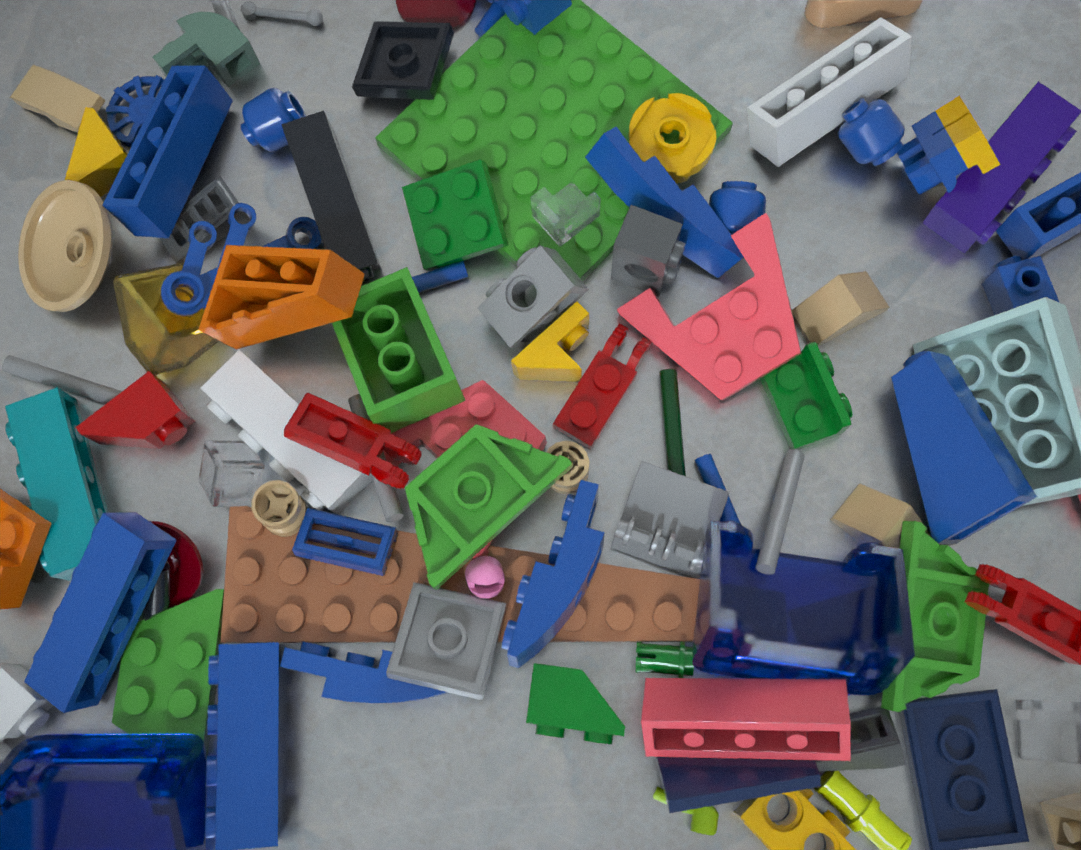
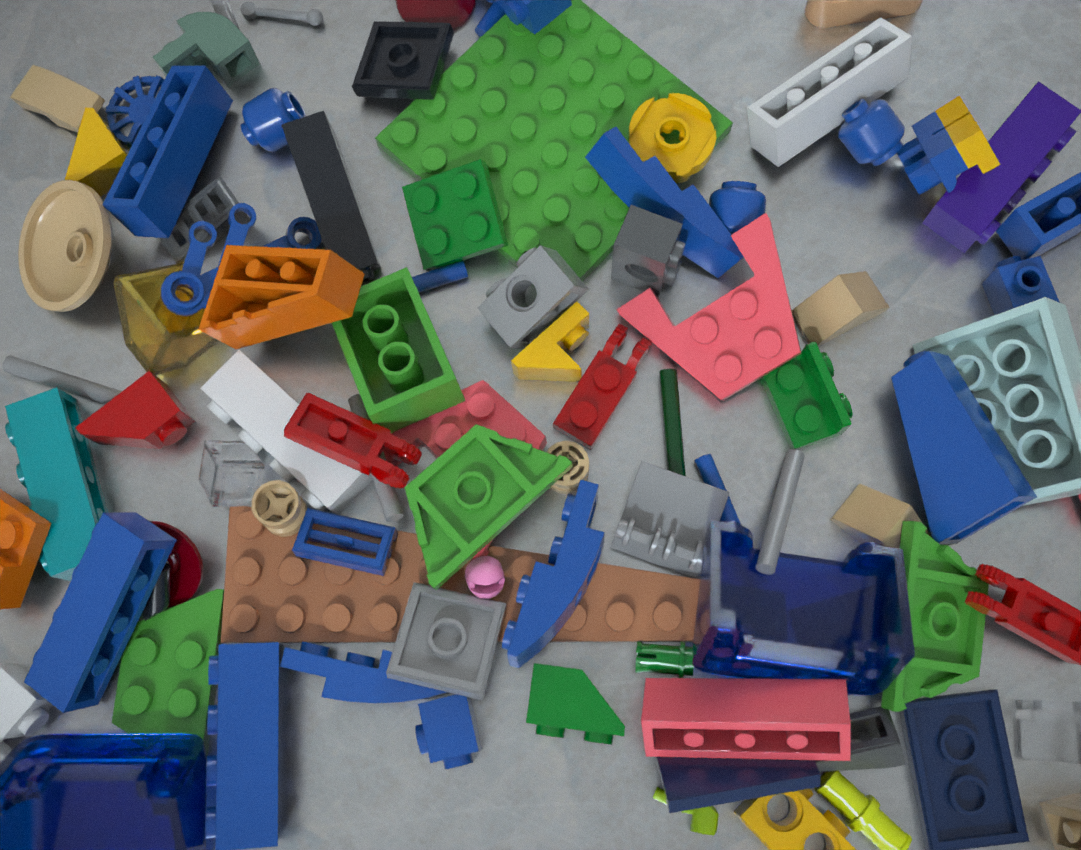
(448, 730): none -> blue brick
(564, 212): clear panel -> none

